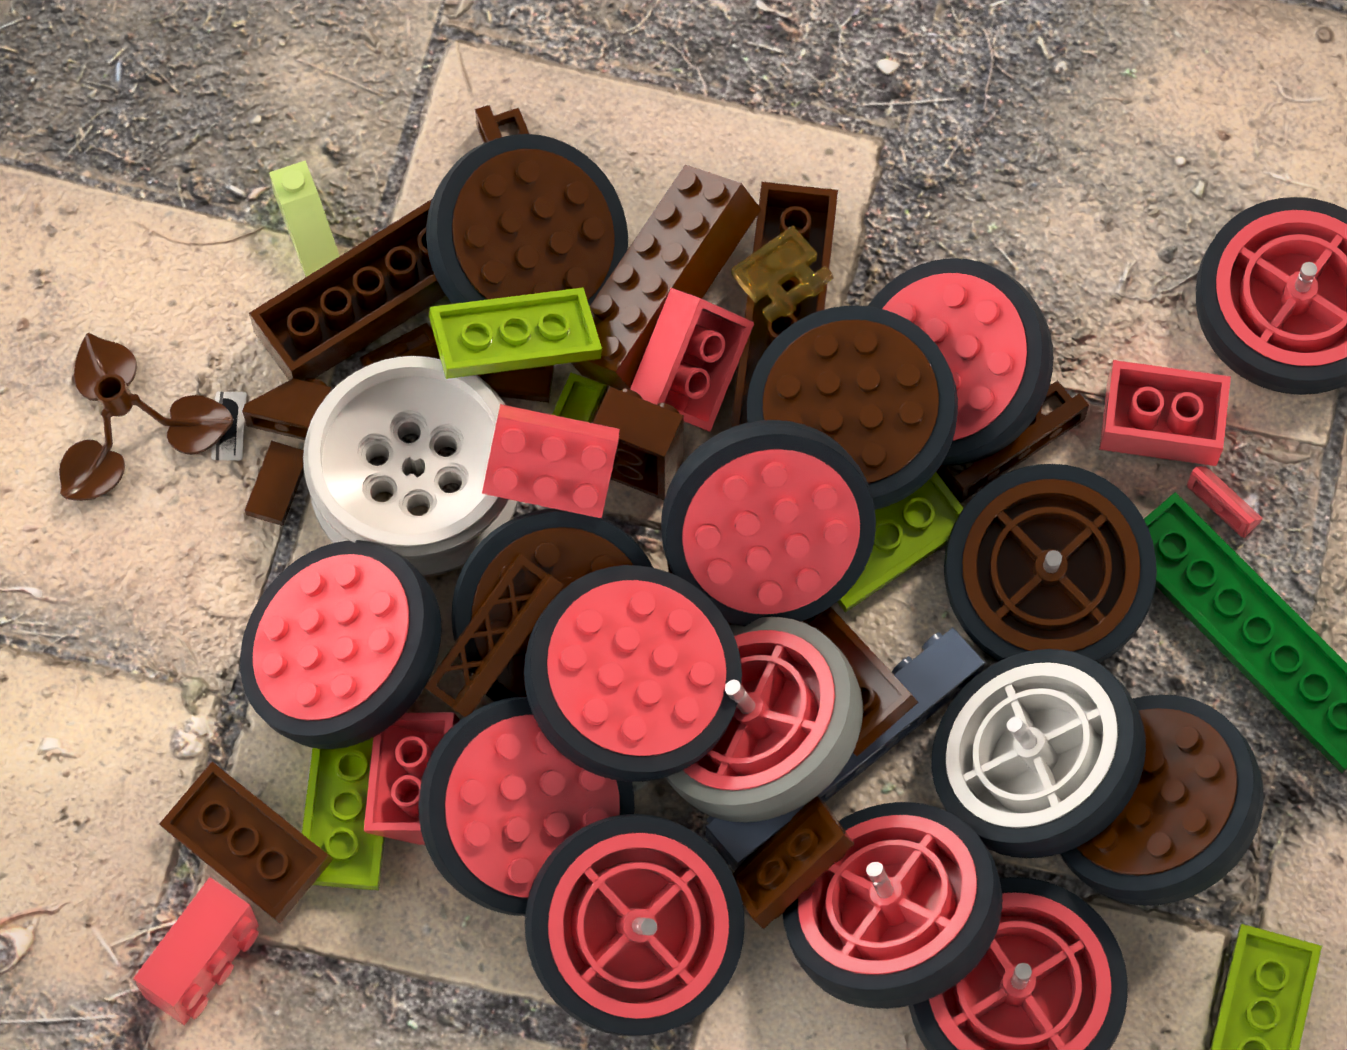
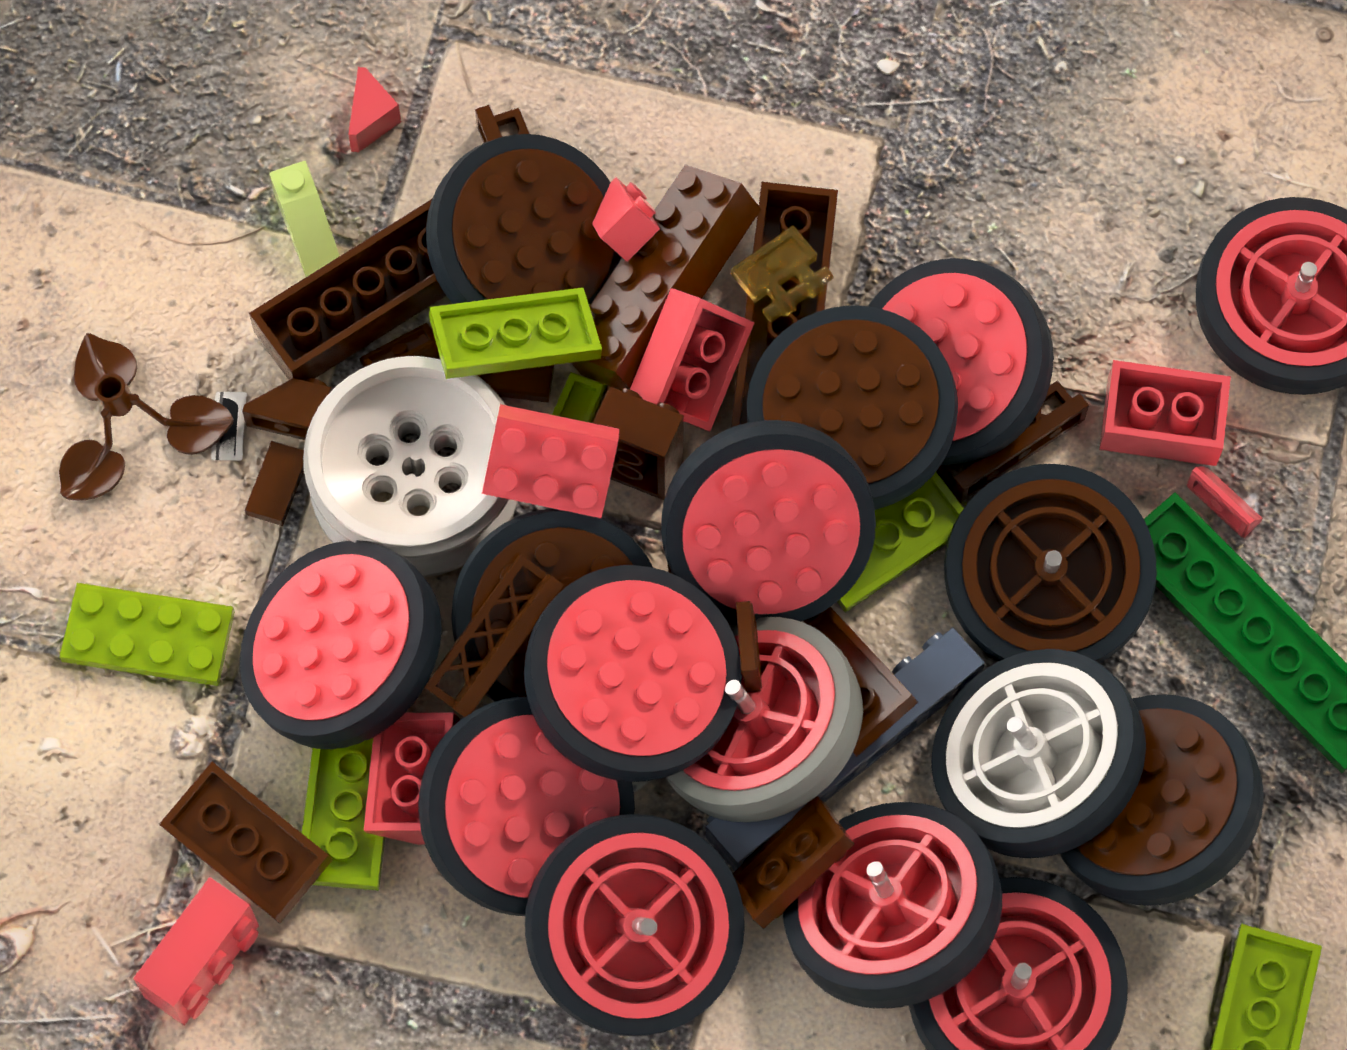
(147, 634): none -> lime plate
(372, 111): none -> coral slope
(625, 219): none -> coral slope
(749, 646): none -> reddish brown tile

